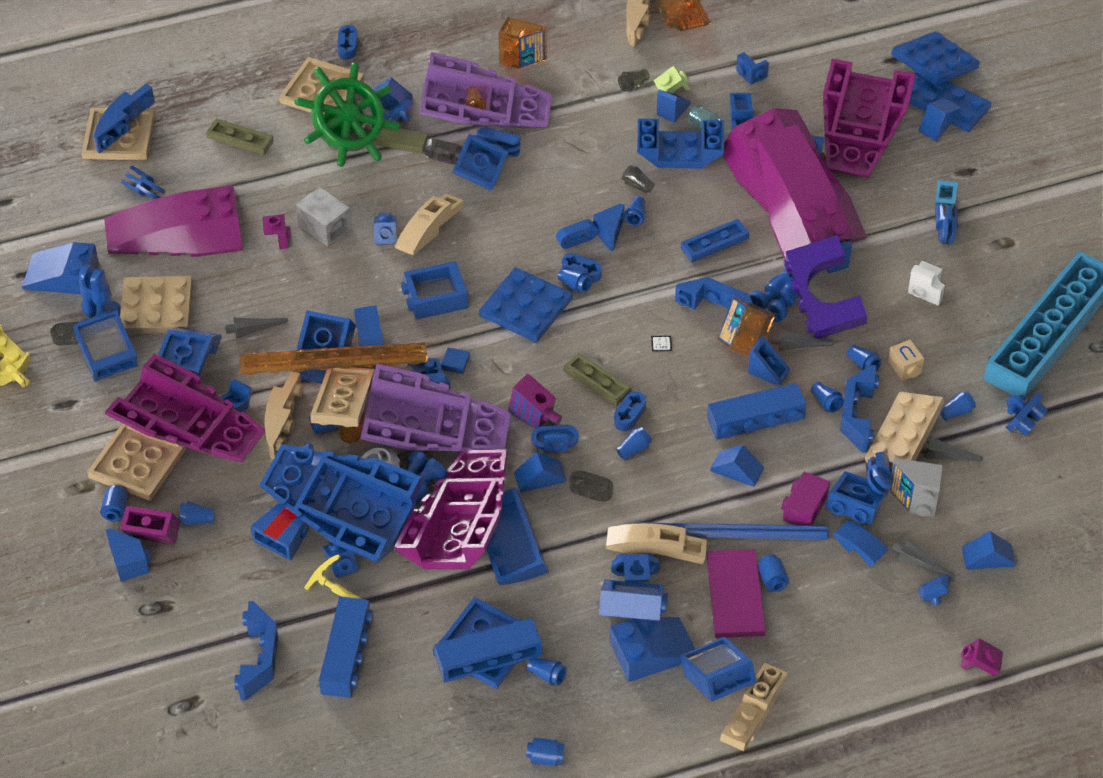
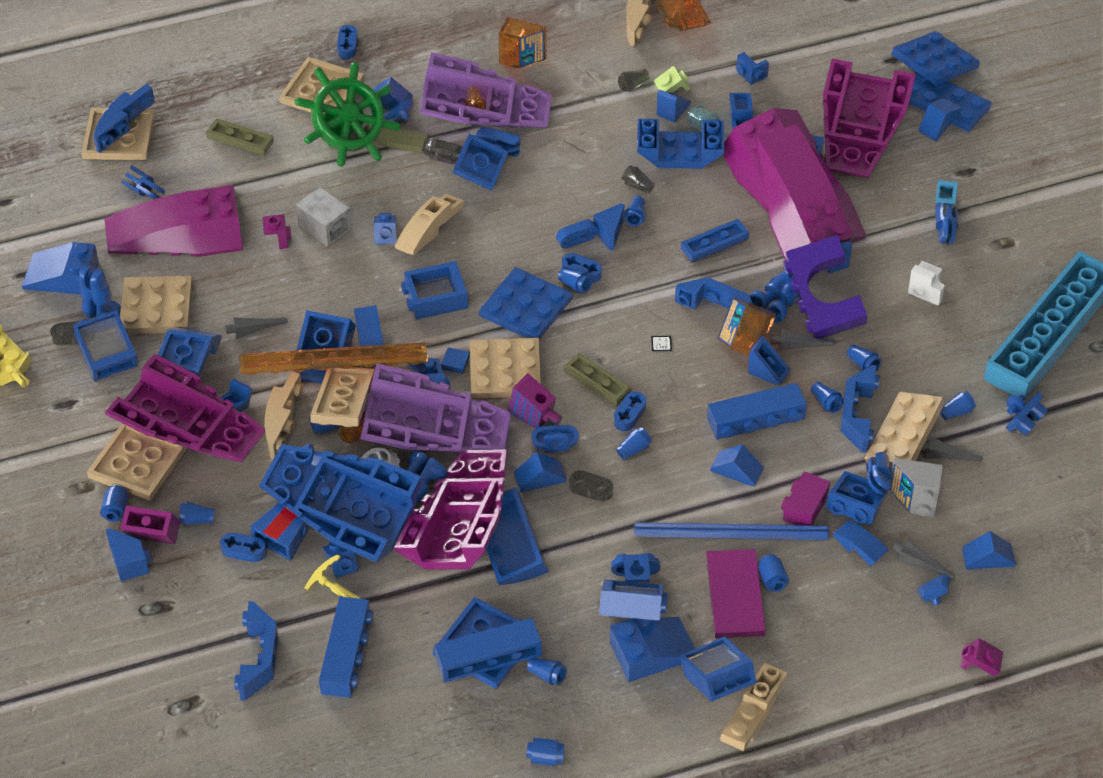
(243, 547): none -> blue beam
(501, 364): none -> tan plate
(656, 539): tan slope -> none
(906, 360): tan brick -> none

